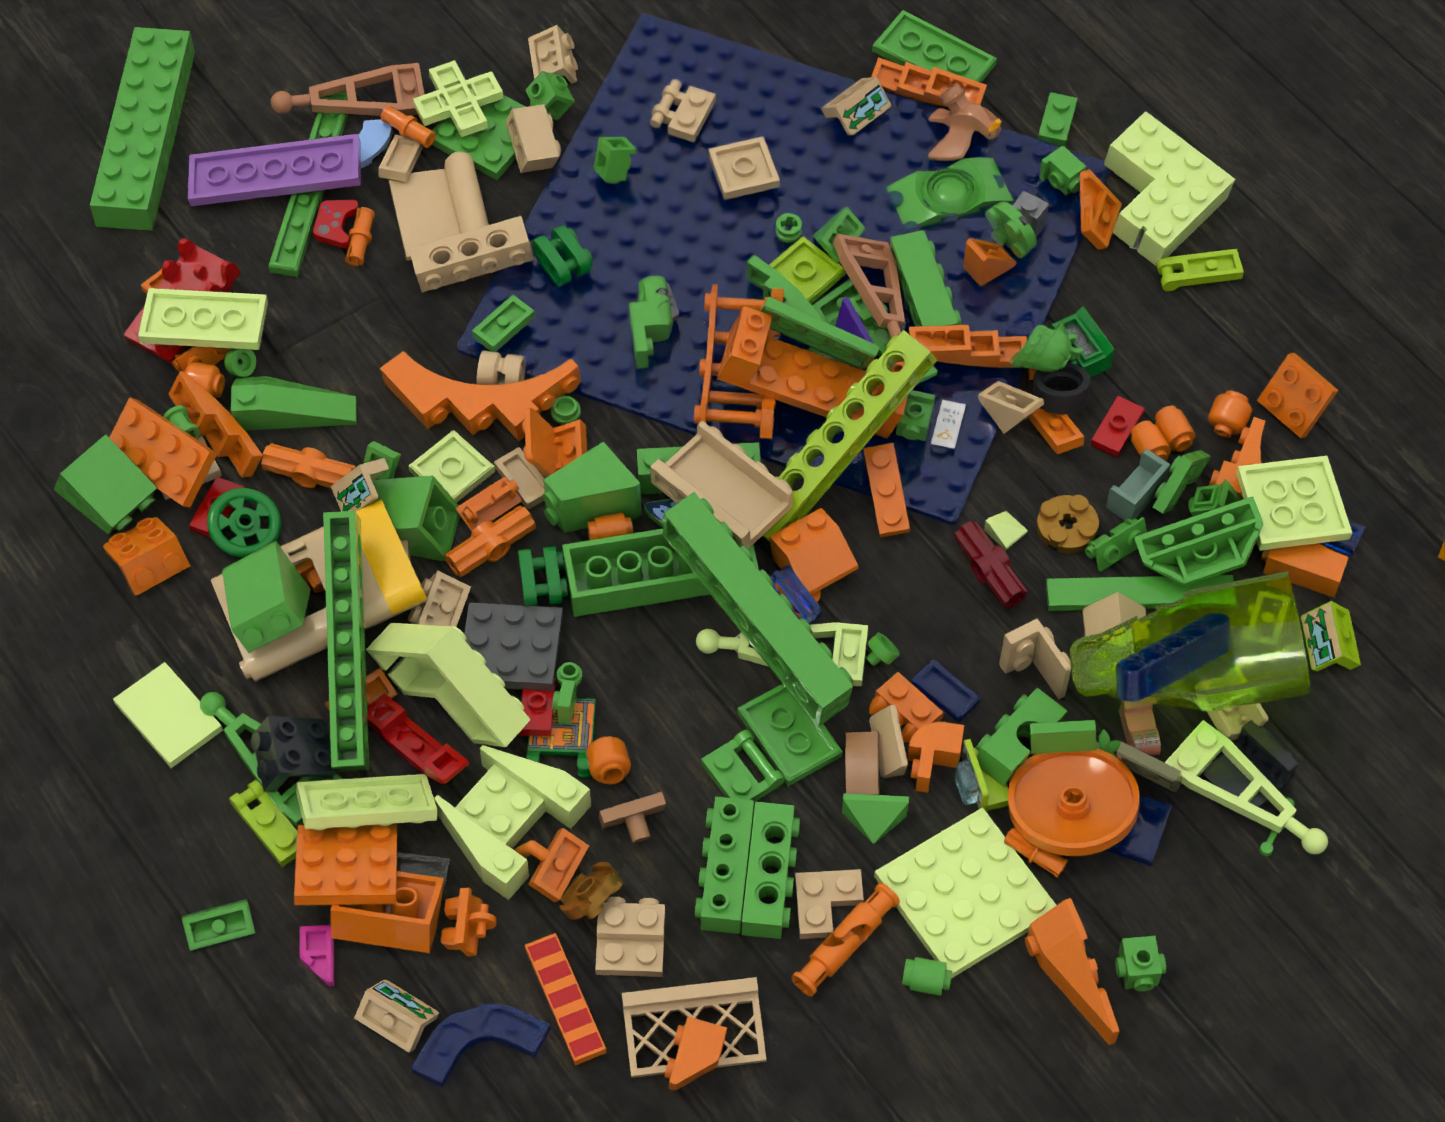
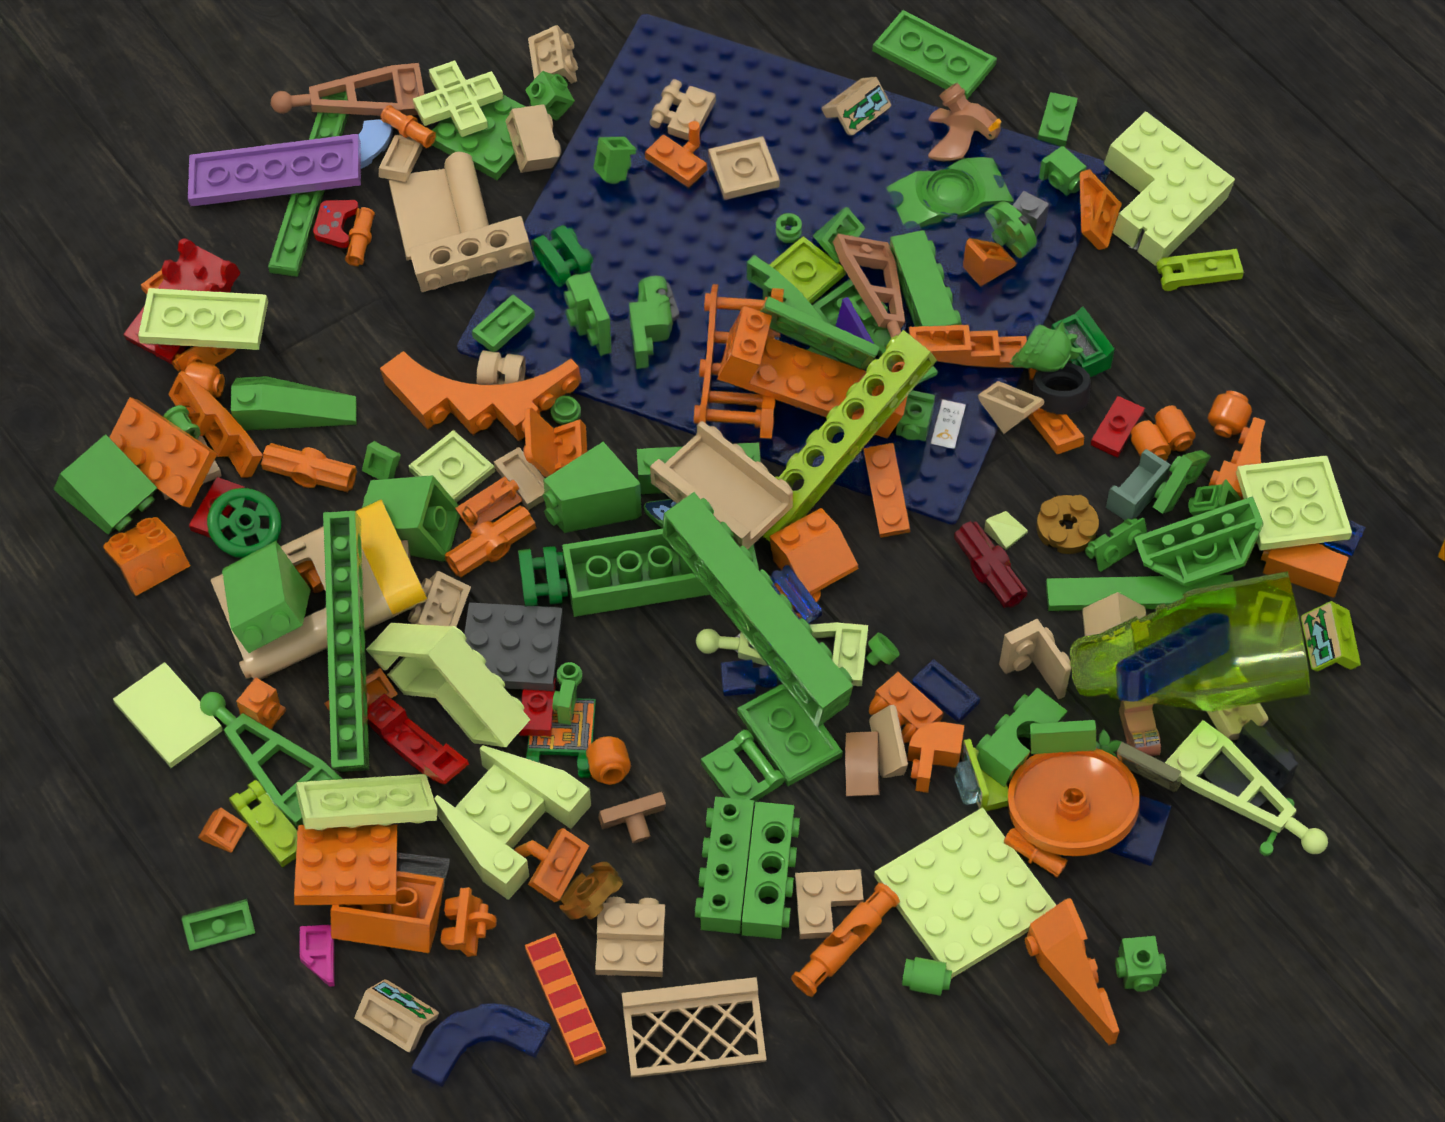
(142, 129): bright green brick -> none
(223, 830): none -> orange slope
(240, 362): bright green tile -> none
(261, 703): none -> orange brick
(291, 749): black bracket -> none
(357, 488): panel -> none
(588, 311): none -> bright green plate
(609, 526): orange brick -> none
(678, 160): none -> orange plate
(698, 1051): orange slope -> none
(741, 677): none -> clear blue plate
(874, 813): bright green slope -> none
(922, 83): orange slope -> none
(1297, 395): orange plate -> none

